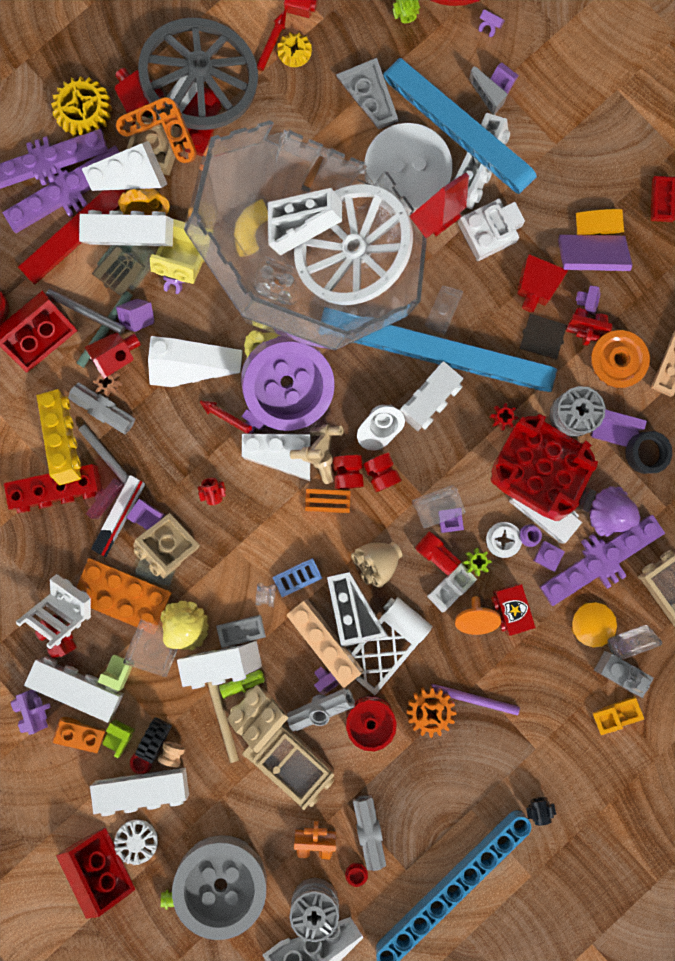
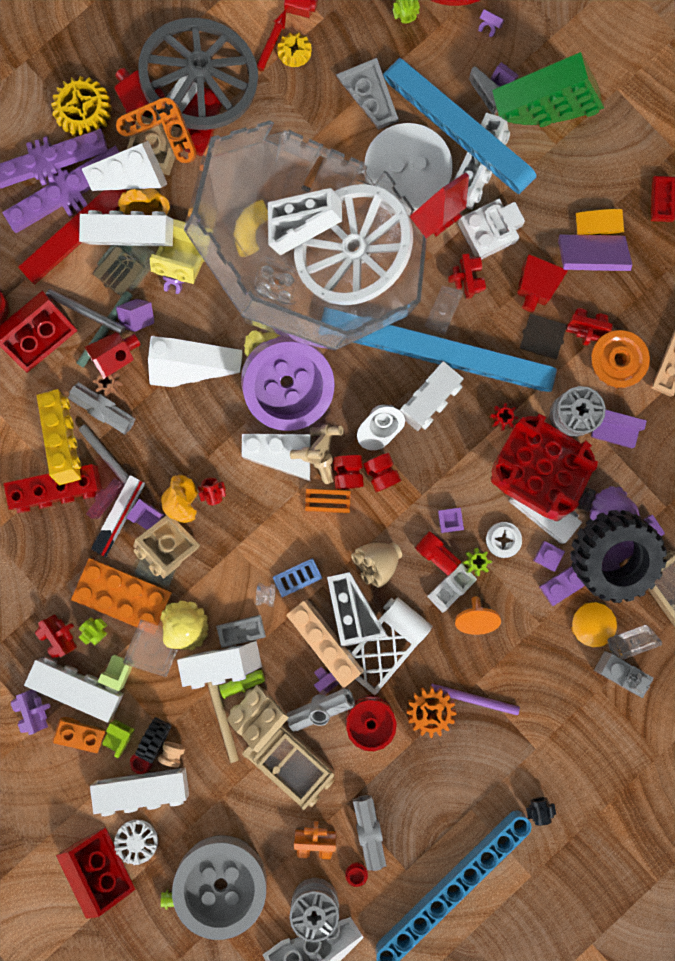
(66, 602): white plate -> none
(92, 631): none -> lime gear
(178, 499): none -> light orange hair
(210, 407): red piece -> none
(251, 420): medium lavender tile -> none
(438, 506): clear panel -> none
(471, 285): none -> red hips
(513, 609): red brick -> none
(535, 532): medium lavender plate -> none
(550, 94): none -> green brick
(589, 300): medium lavender tile -> none
(617, 715): light orange slope -> none
(633, 577): none -> black tyre
(665, 452): black tyre -> none

